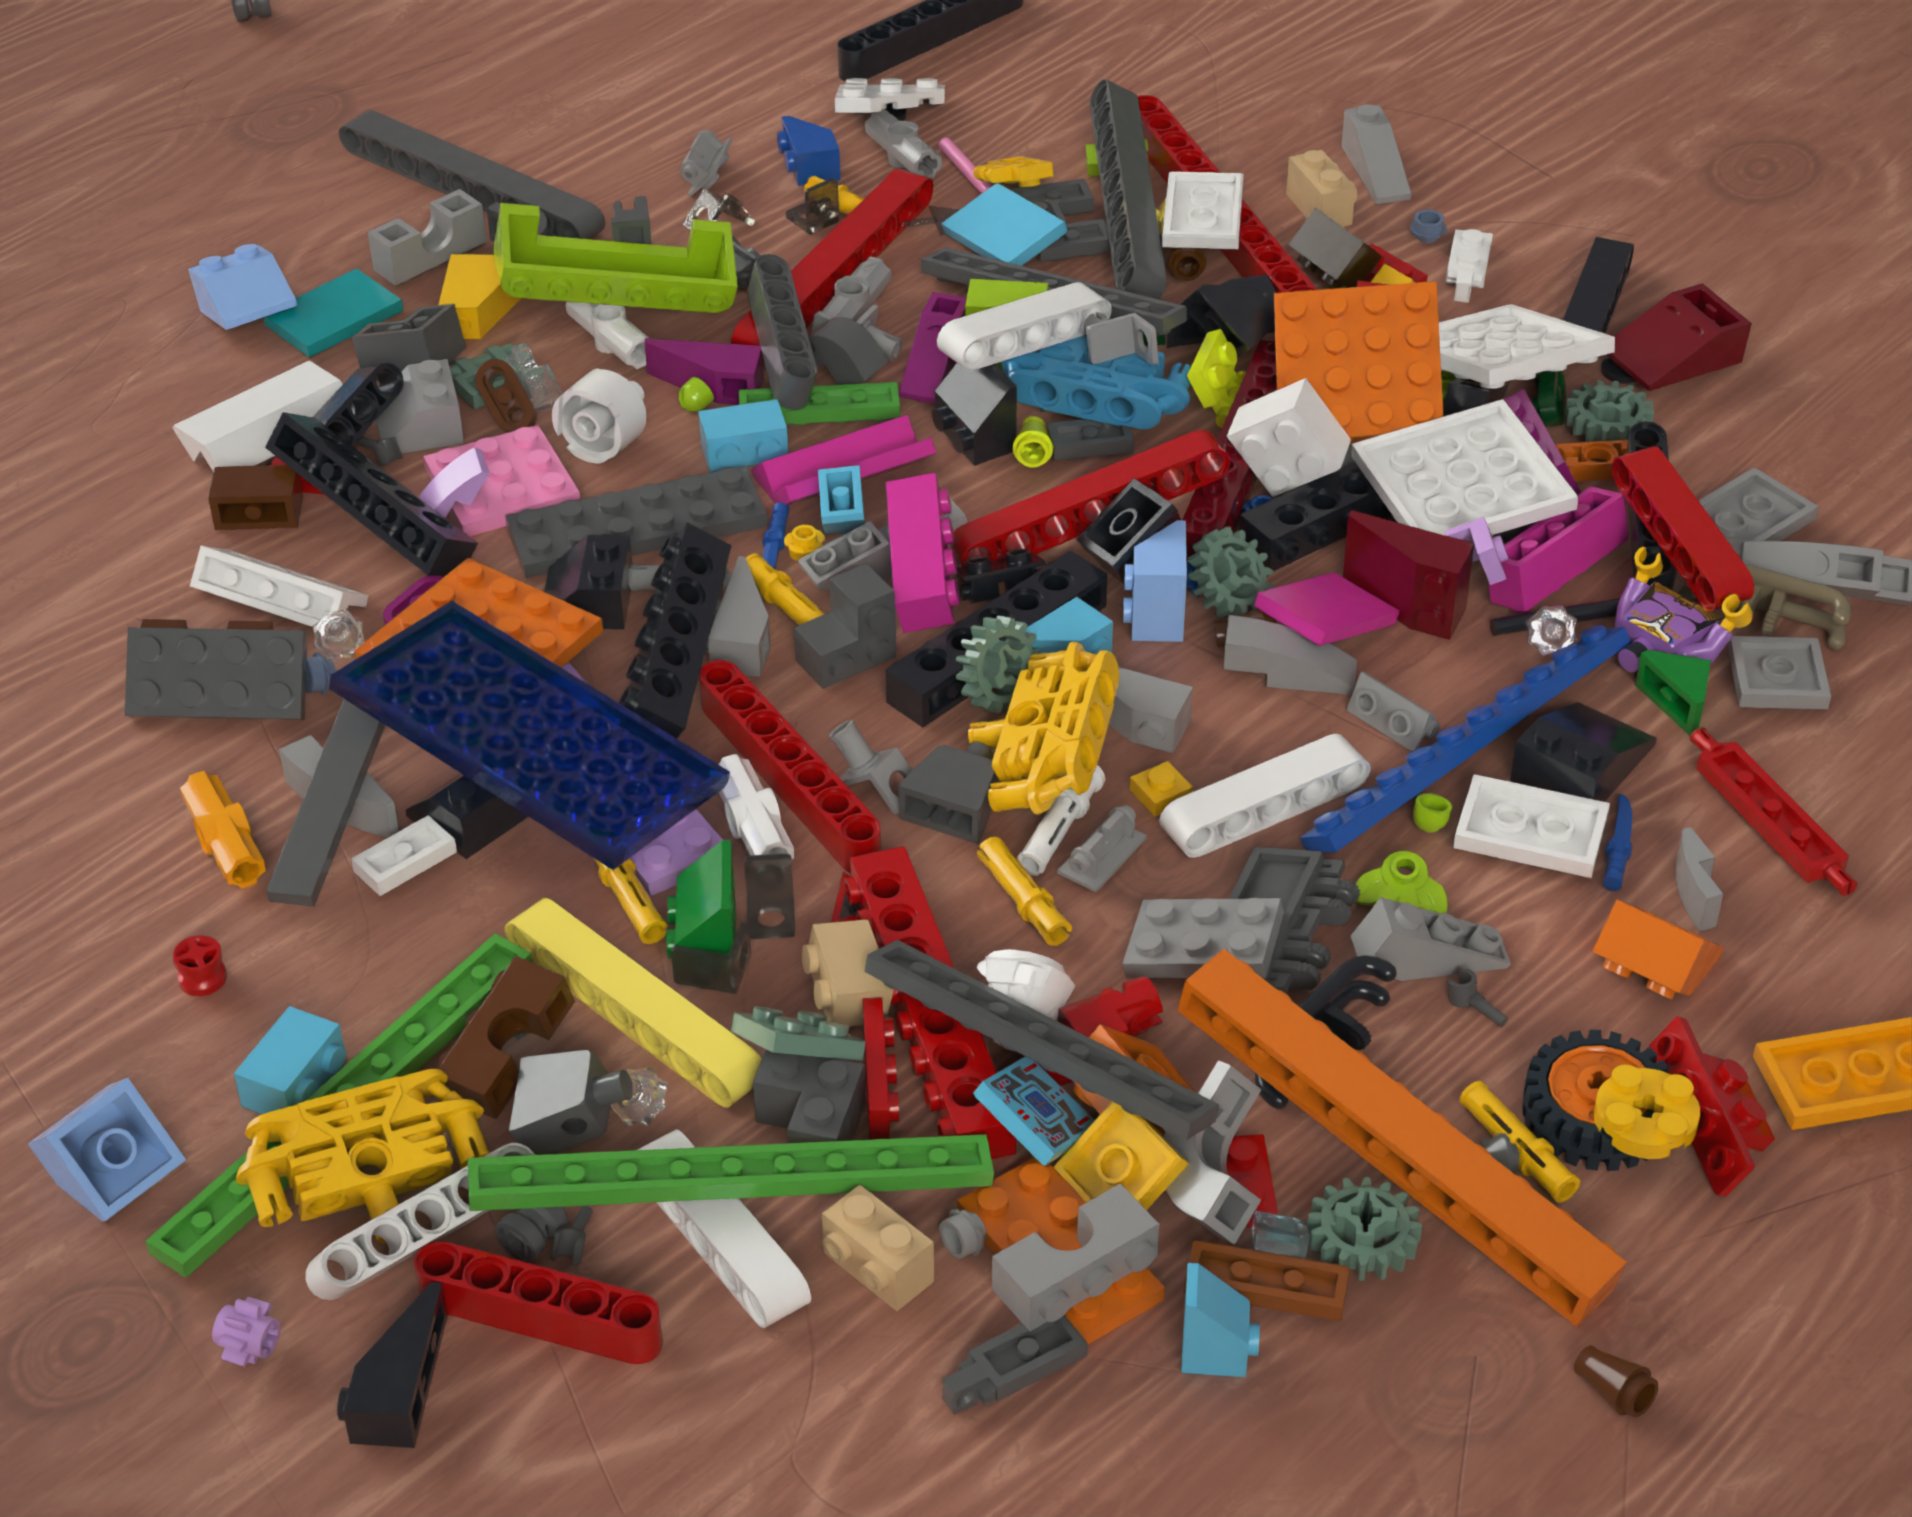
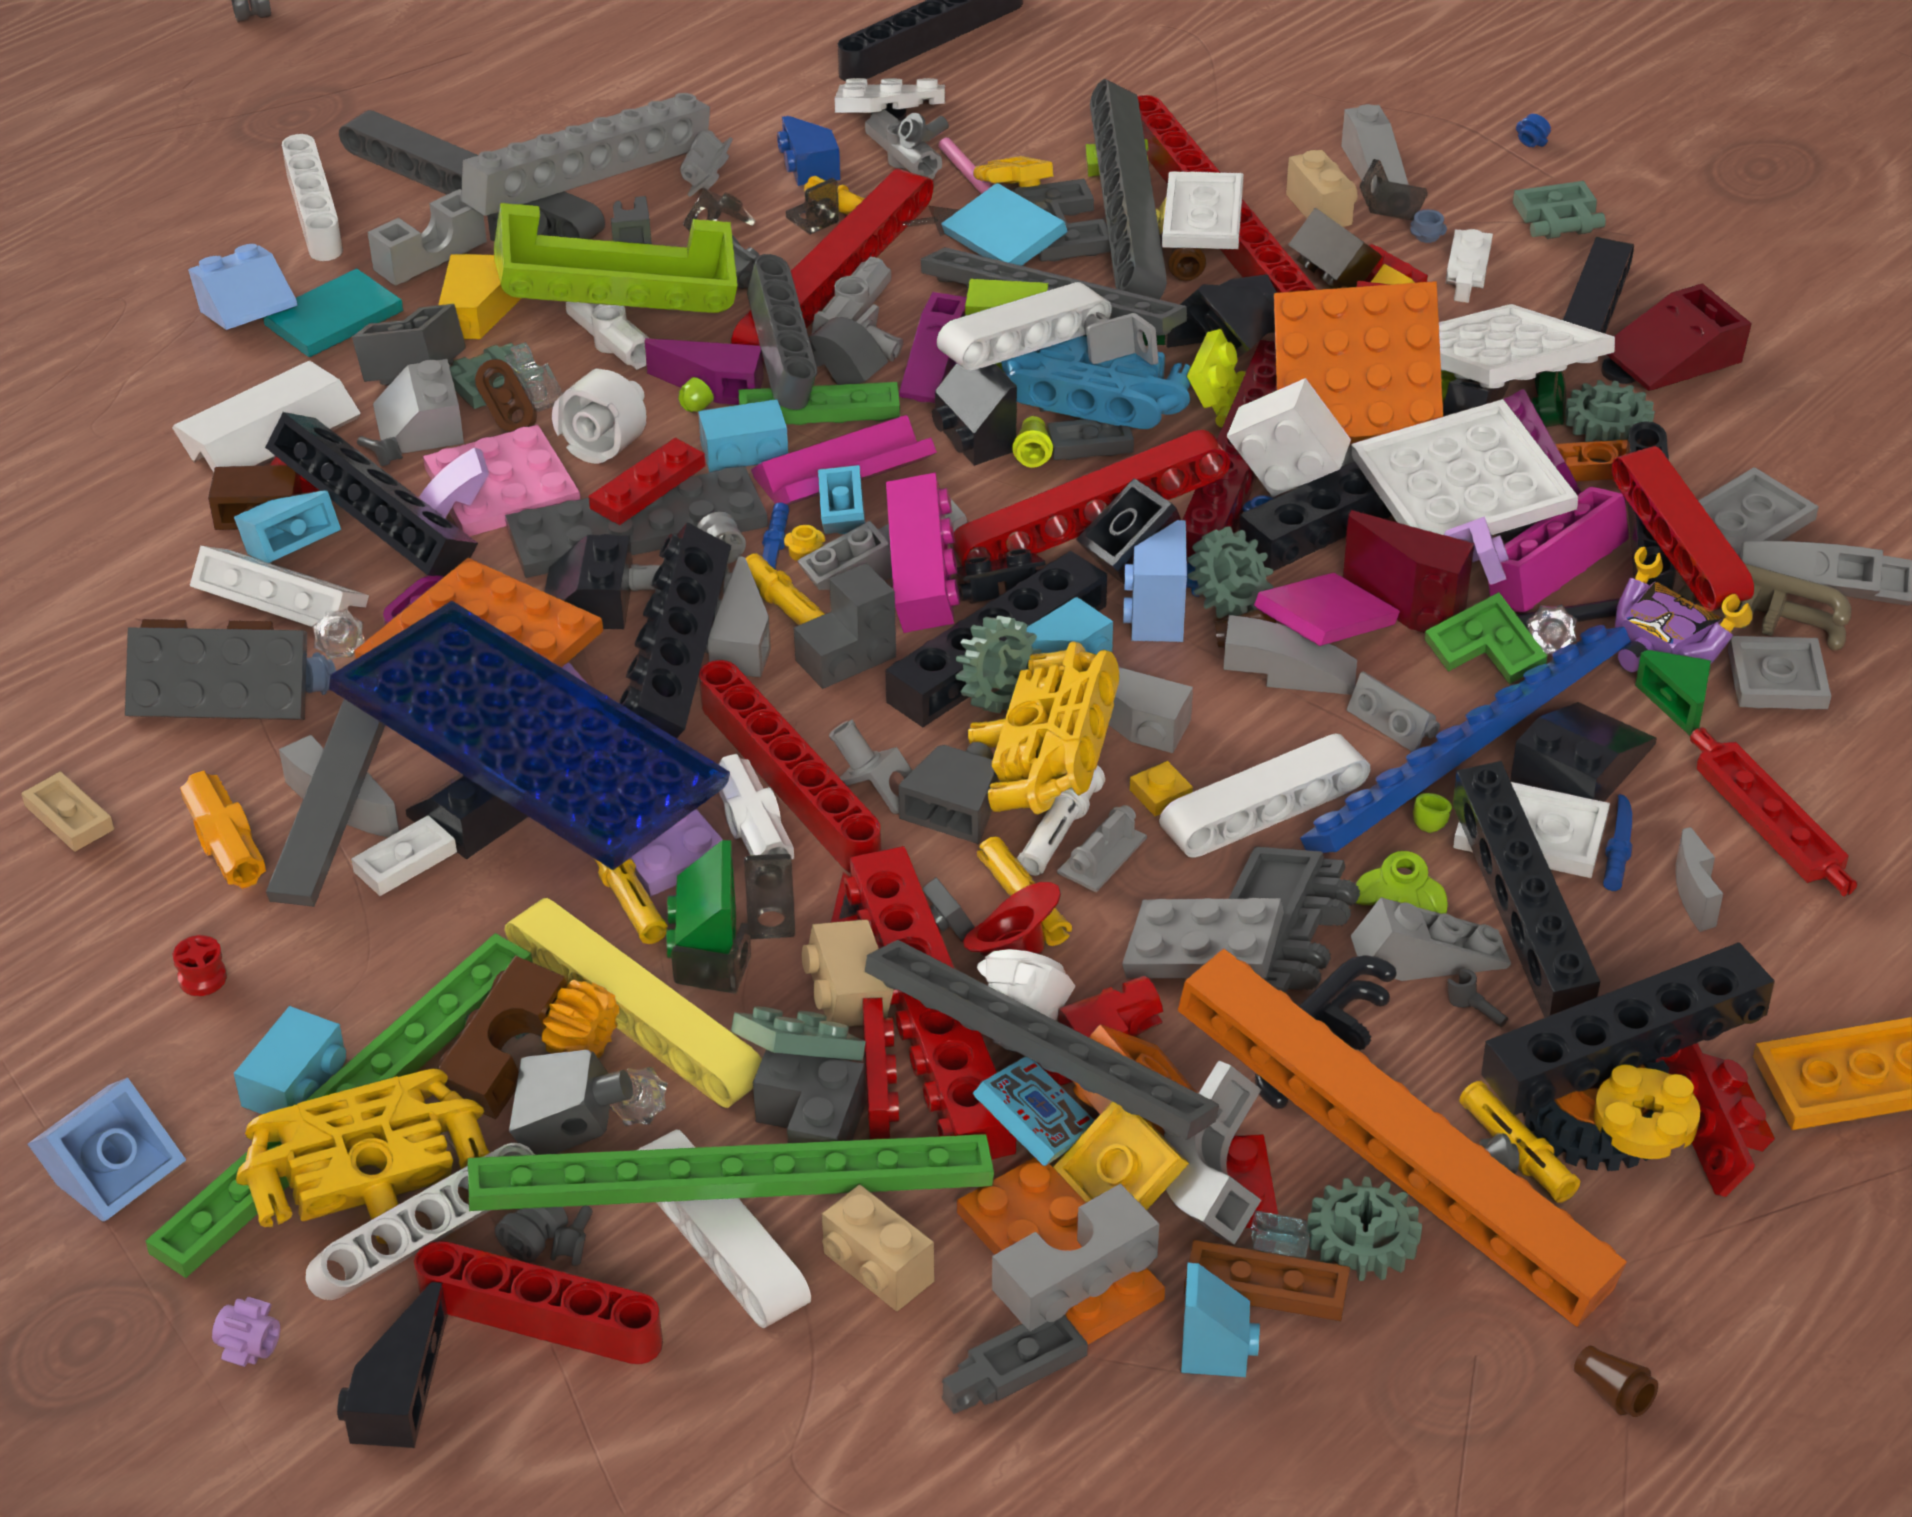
(67, 811): none -> tan plate
(287, 525): none -> medium azure slope
(312, 197): none -> white beam
(366, 397): black beam -> none
(580, 1019): none -> light orange gear
(582, 153): none -> light grey brick
(647, 481): none -> red plate
(724, 528): none -> light grey wheel
(914, 130): none -> dark grey plate
(946, 910): none -> dark grey plate
(963, 1233): light grey plate -> none
(1016, 922): none -> red piece
(1390, 197): none -> clear smoke bracket
(1488, 629): none -> bright green plate
(1524, 889): none -> black brick
(1533, 130): none -> blue plate
(1548, 203): none -> sand green plate
(1626, 1028): none -> black brick
(1655, 949): orange slope -> none

